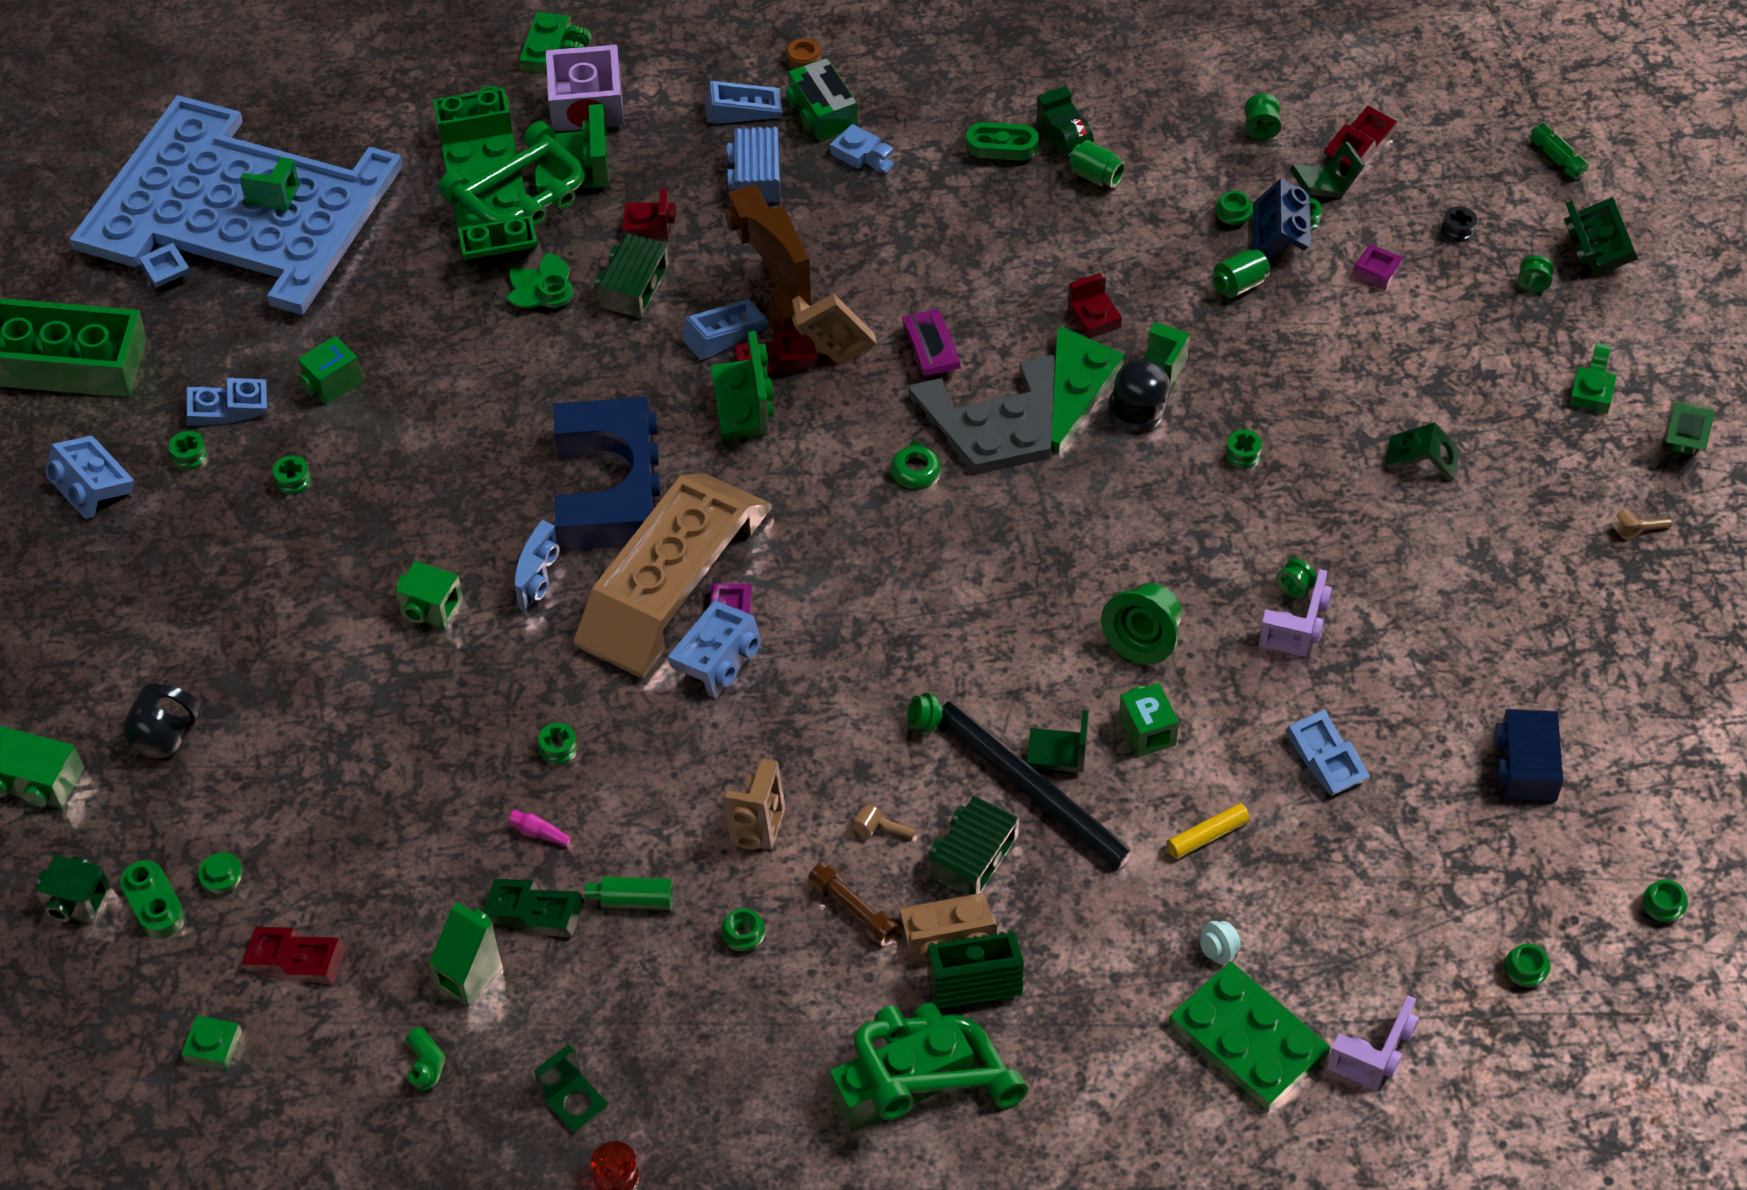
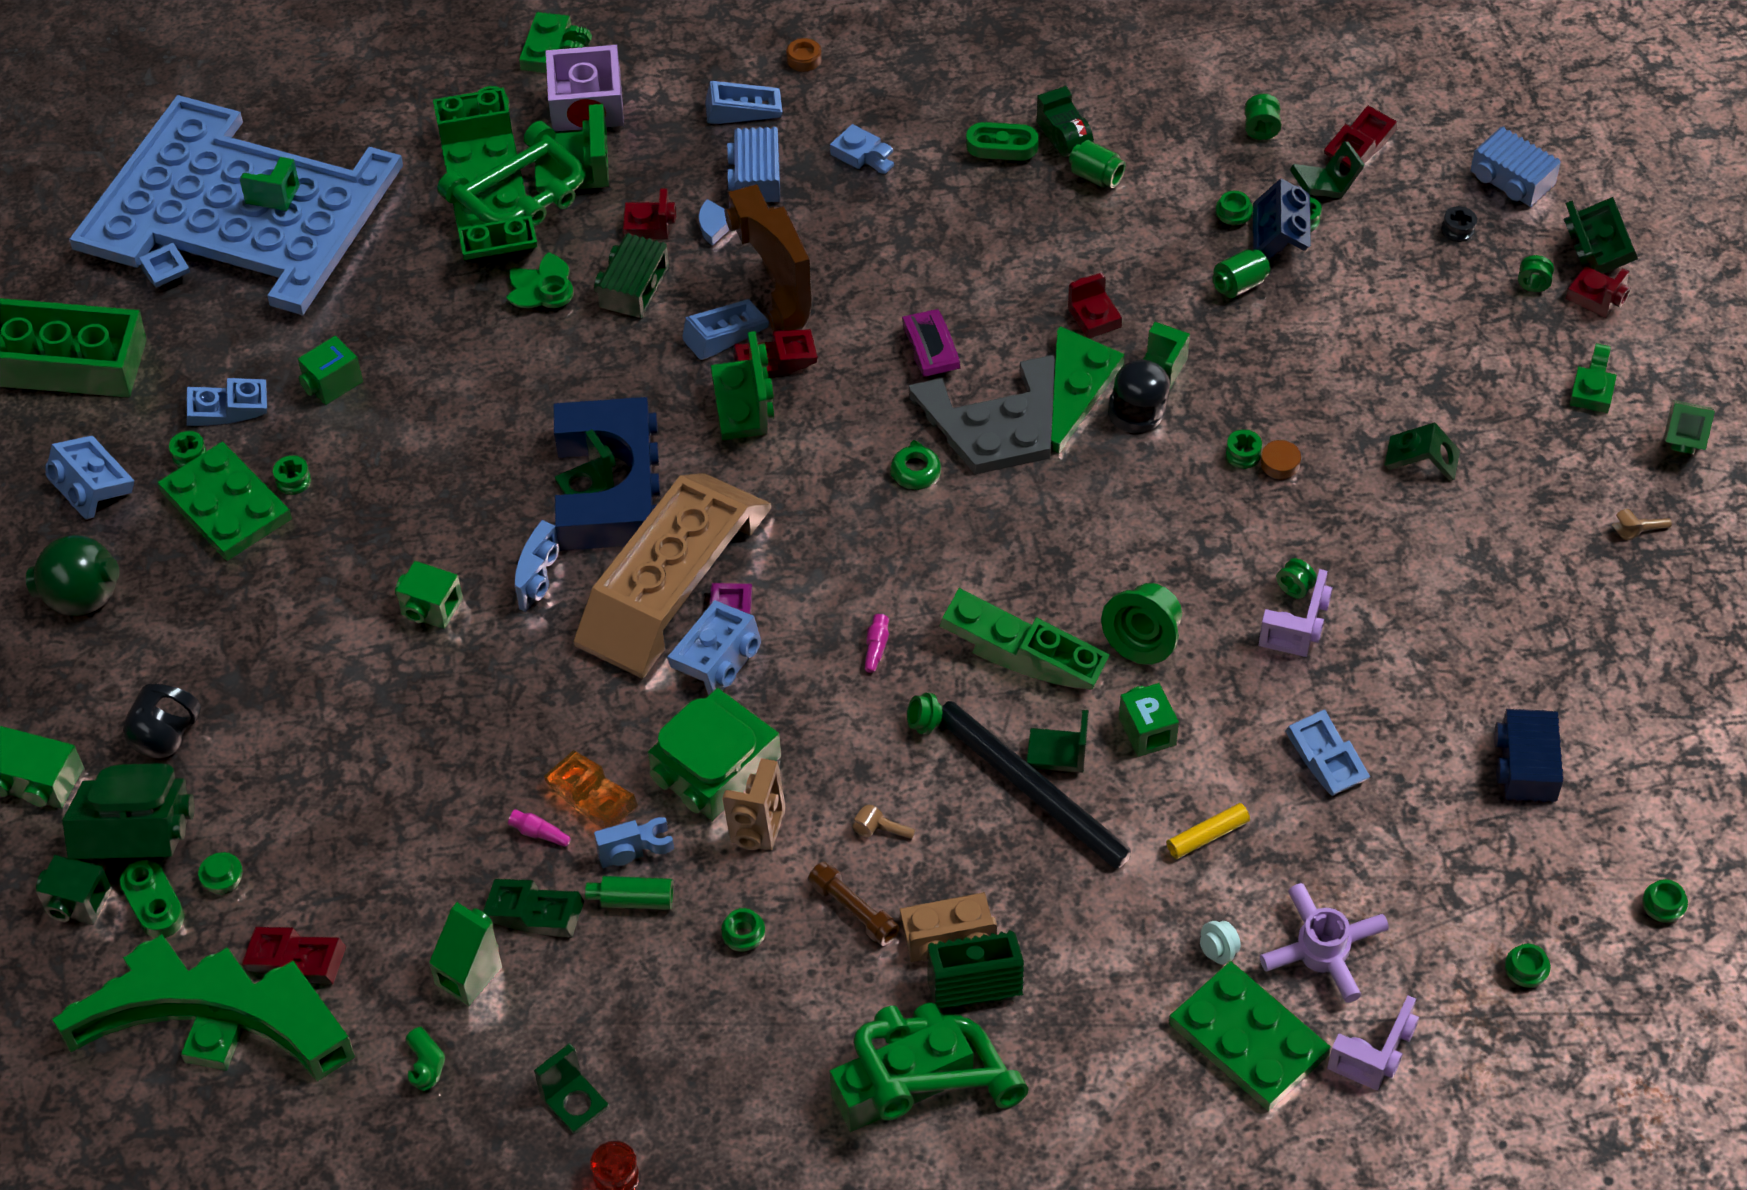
(73, 575): none -> dark green brick
(128, 813): none -> dark green brick
(162, 989): none -> green arch
(224, 501): none -> green plate
(568, 738): green bush -> none
(589, 791): none -> clear orange slope
(597, 469): none -> dark green bracket
(626, 841): none -> medium blue plate
(711, 750): none -> green brick
(712, 222): none -> medium blue tile
(821, 99): brick -> none
(833, 328): medium nougat bracket -> none
(876, 640): none -> dark pink piece
(973, 847): dark green brick -> none
(1025, 648): none -> green slope
(1280, 459): none -> dark orange tile
(1334, 946): none -> lavender bar
(1377, 266): magenta tile -> none
(1515, 166): none -> medium blue brick
(1559, 151): green axle -> none
(1599, 292): none -> dark red bracket

